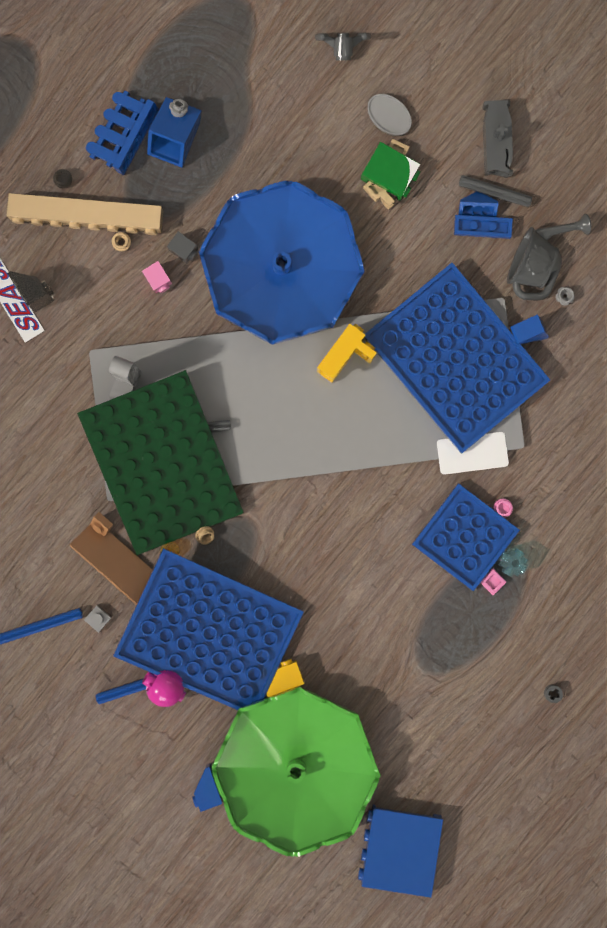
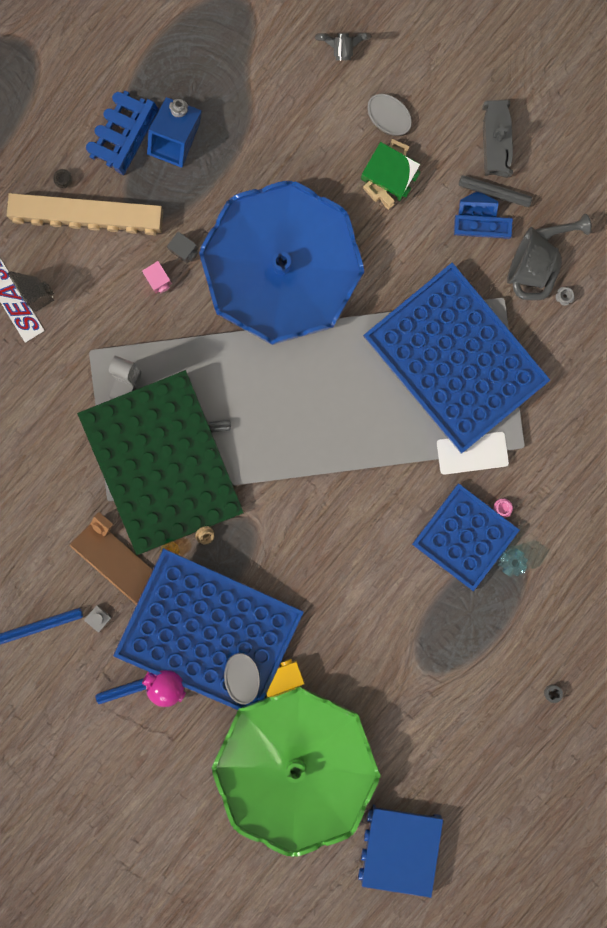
(118, 236): tan plate -> none
(206, 792): blue slope -> none
(241, 678): none -> light grey piece
(347, 344): yellow brick -> none
(493, 581): bright pink tile -> none
(529, 330): blue slope -> none

